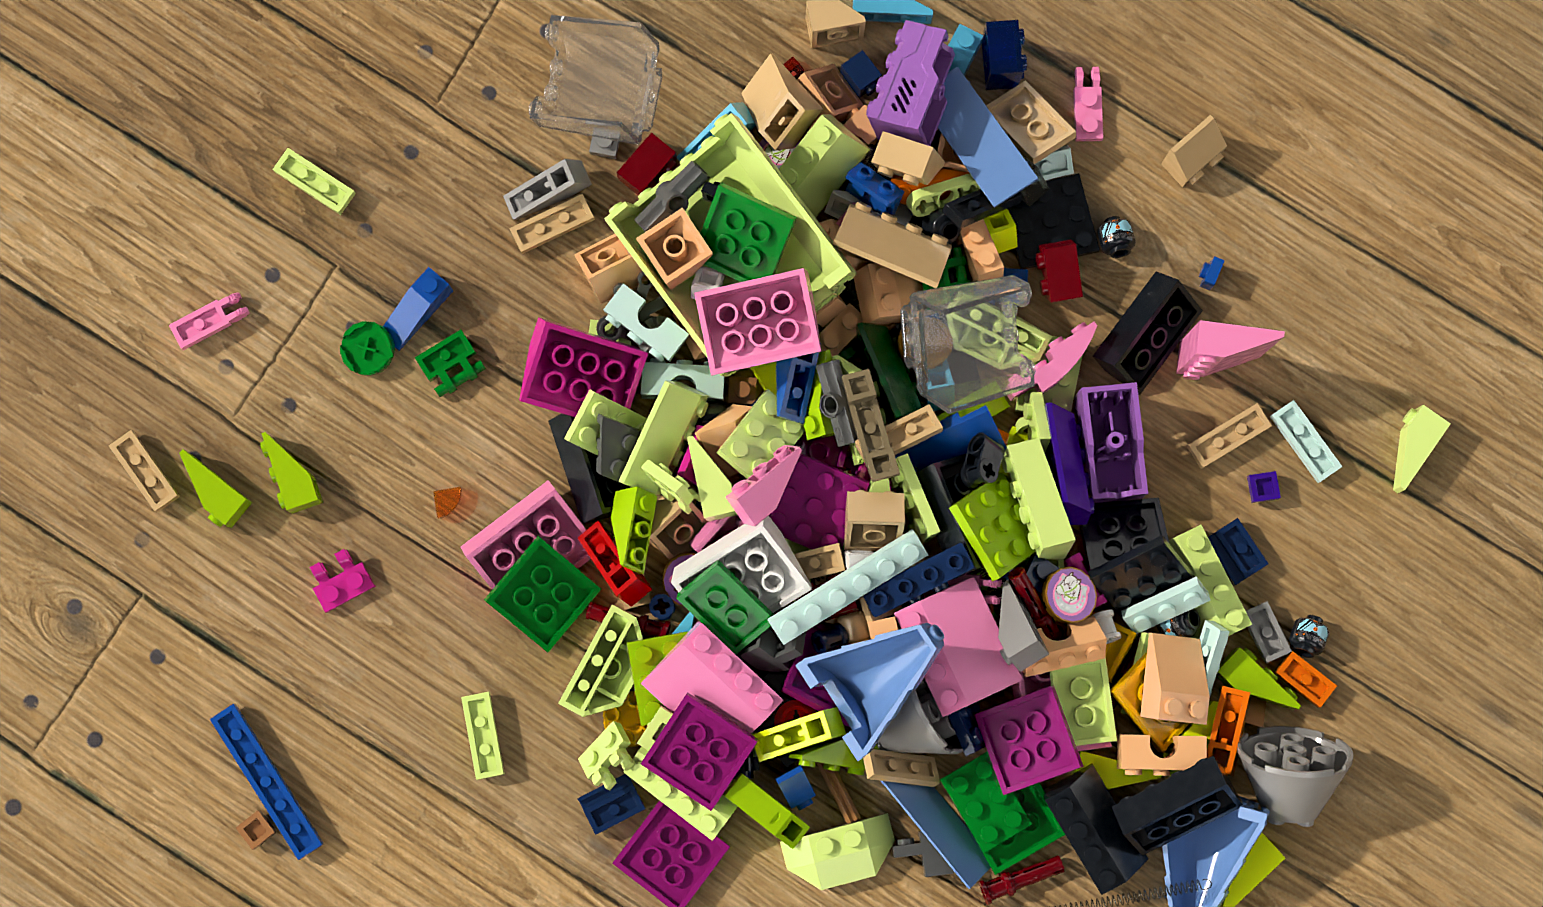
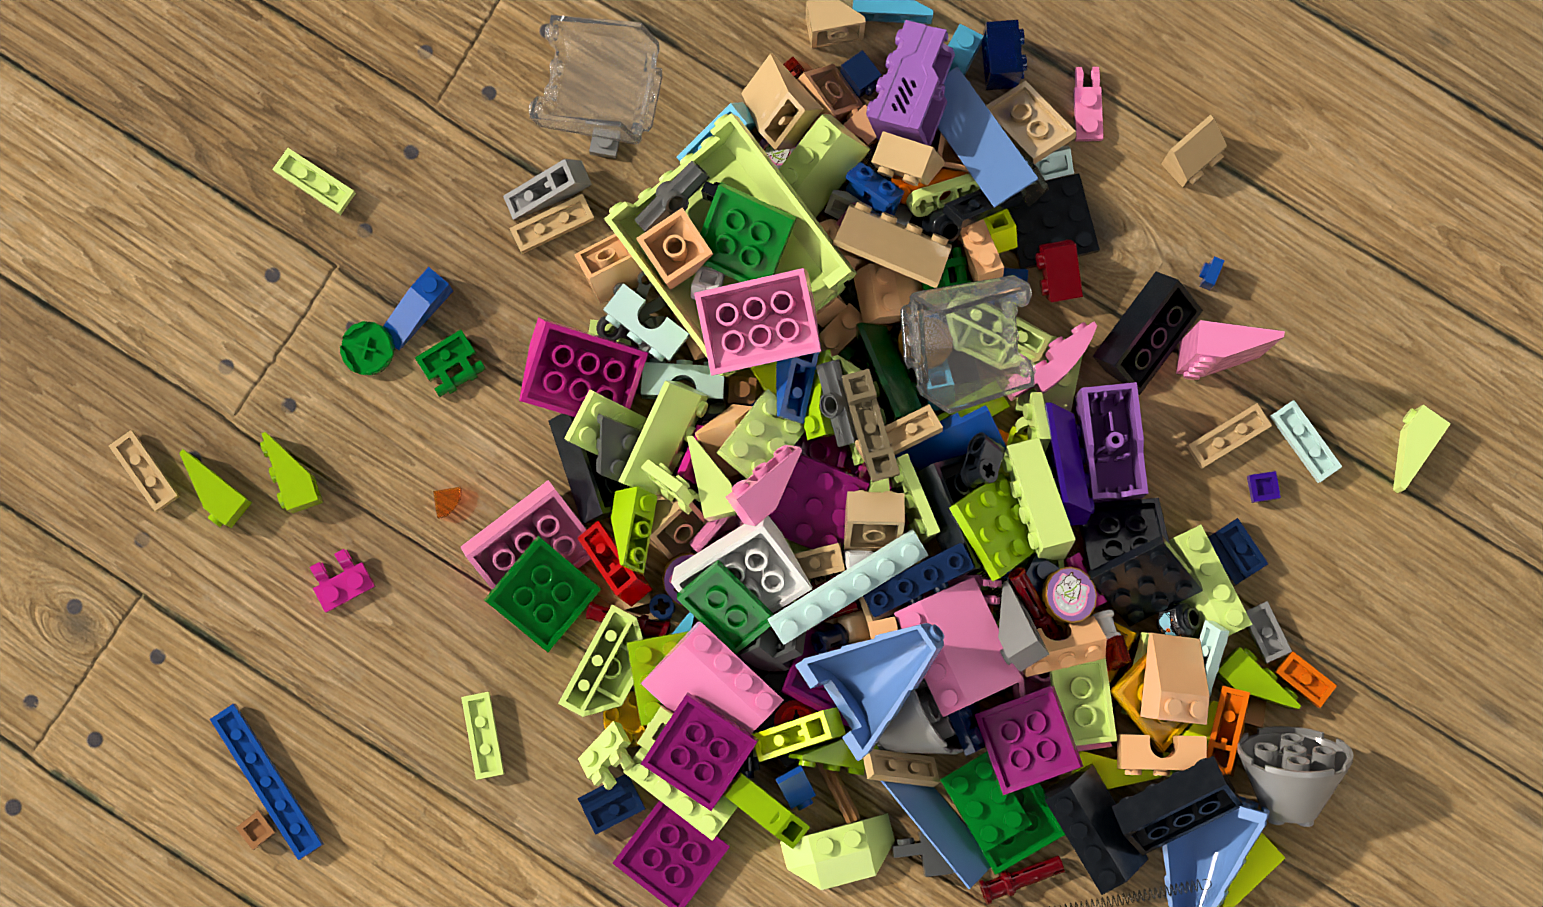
(207, 321): bright pink hinge -> none
(647, 164): dark red brick -> none
(1116, 237): head -> none
(1116, 653): none -> clear red plate
(1166, 605): light aqua plate -> none
(1309, 636): head -> none

